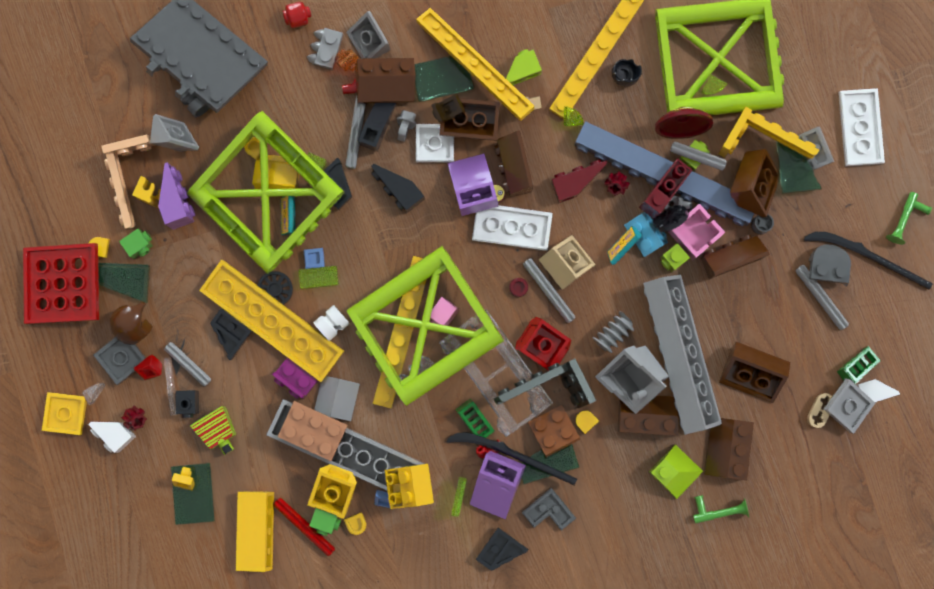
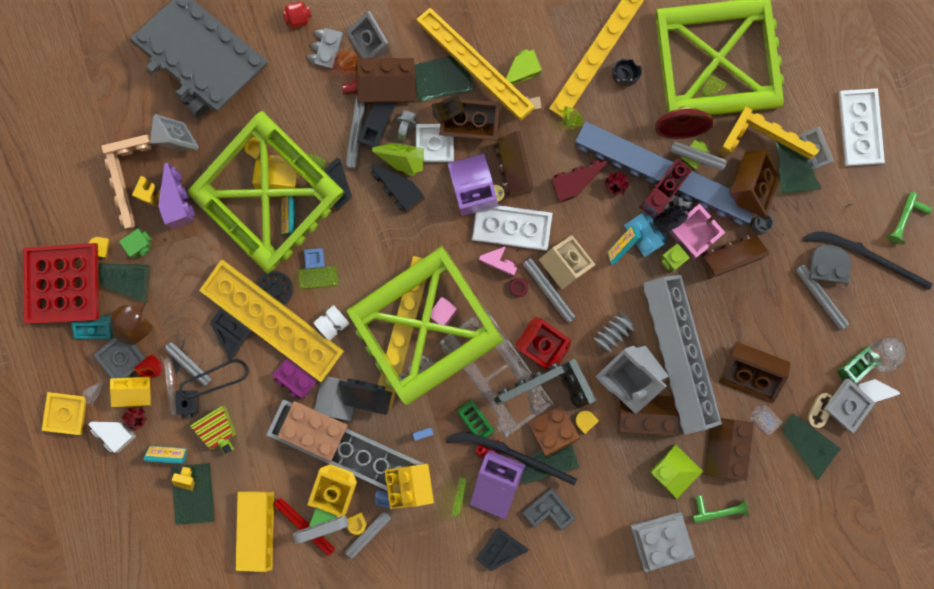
(92, 329): none -> teal slope
(130, 391): none -> yellow hinge
(166, 454): none -> slope
(218, 387): none -> black piece
(320, 529): none -> light grey beam
(365, 396): none -> black slope
(368, 534): none -> light grey axle
(401, 157): none -> lime slope
(423, 433): none -> medium blue tile
(493, 260): none -> bright pink slope
(661, 541): none -> light grey piece
(765, 419): none -> clear brick
(811, 445): none -> clear green wing
(886, 354): none -> clear helmet

